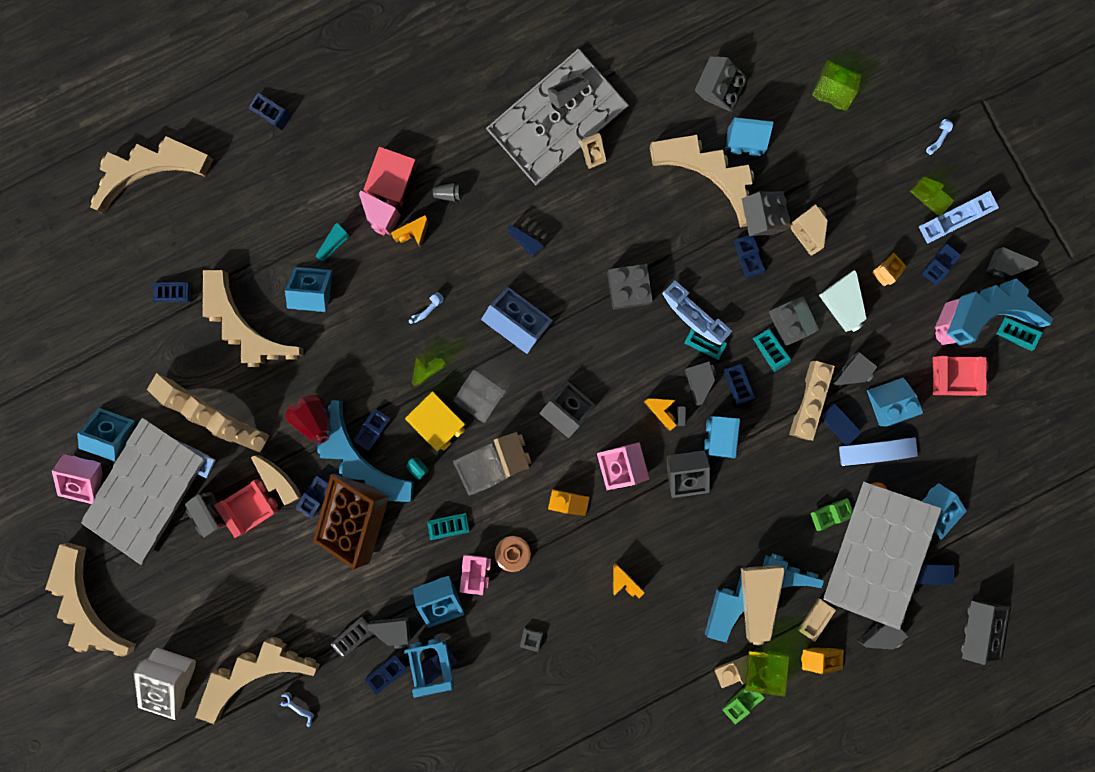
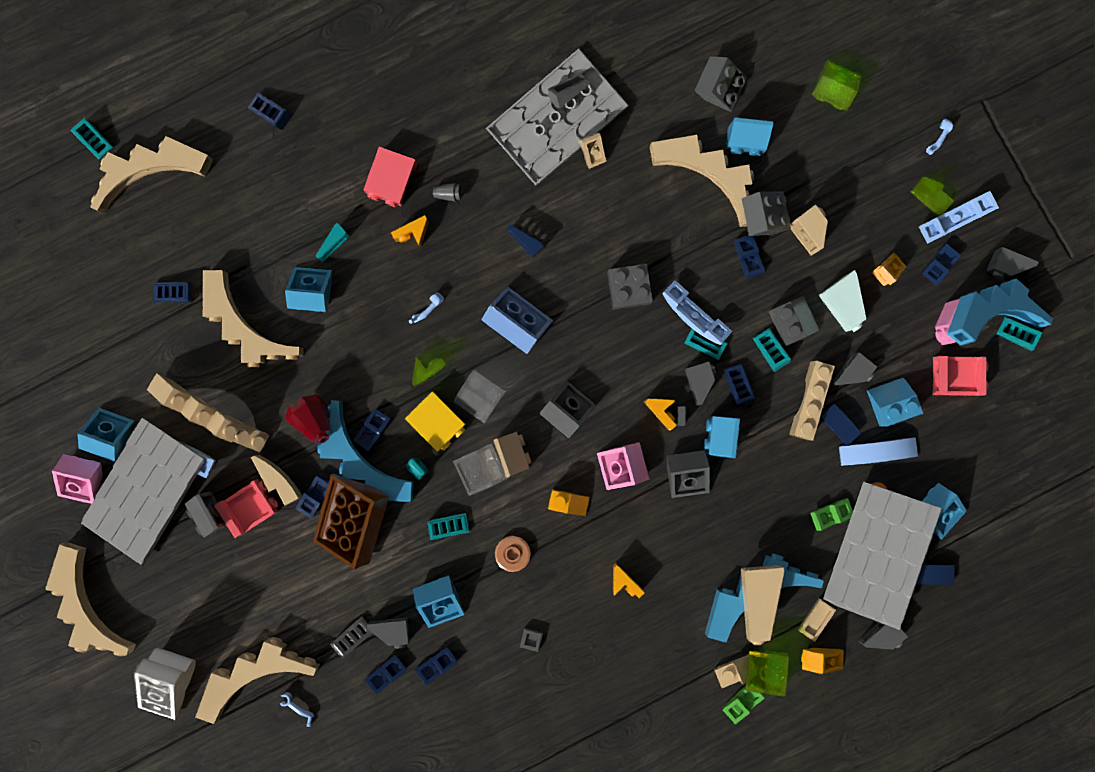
(78, 128): none -> teal slope
(379, 214): bright pink slope -> none
(417, 672): dark azure panel -> none
(474, 573): bright pink cylinder -> none
(985, 632): dark grey slope -> none

